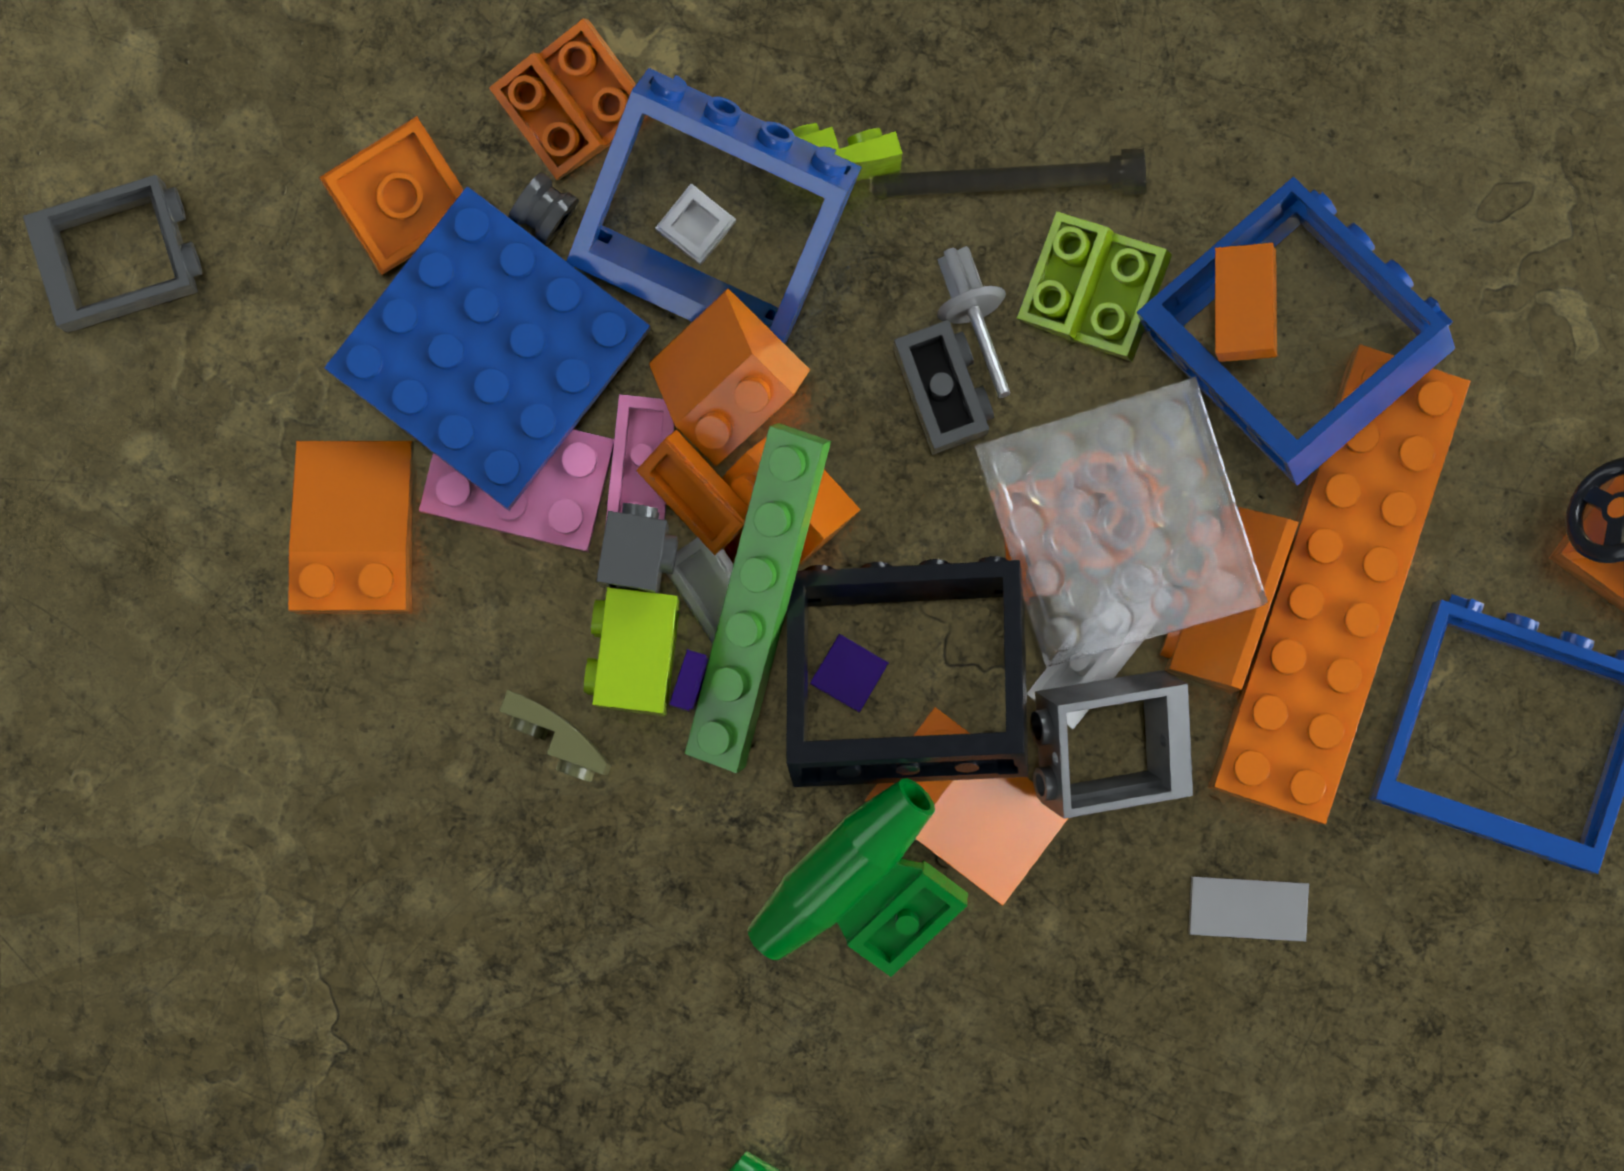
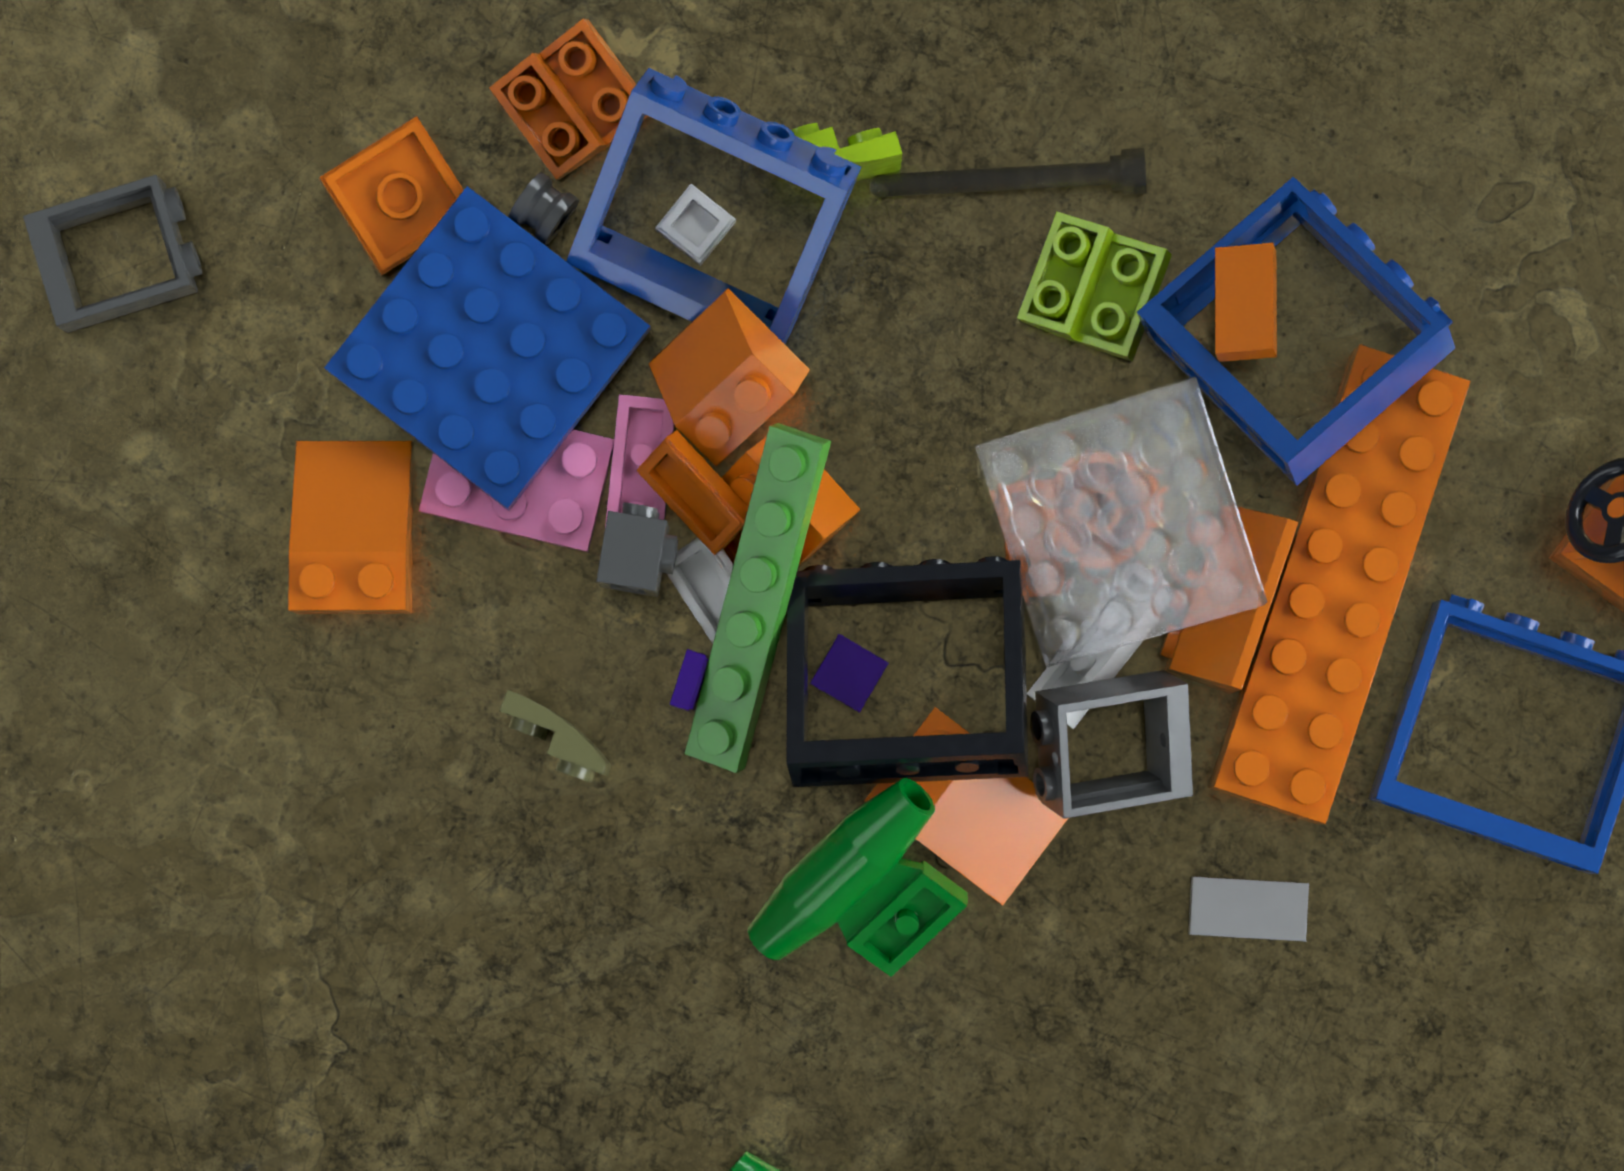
(634, 651): lime brick -> none
(941, 388): dark grey brick -> none
(970, 303): light grey piece -> none

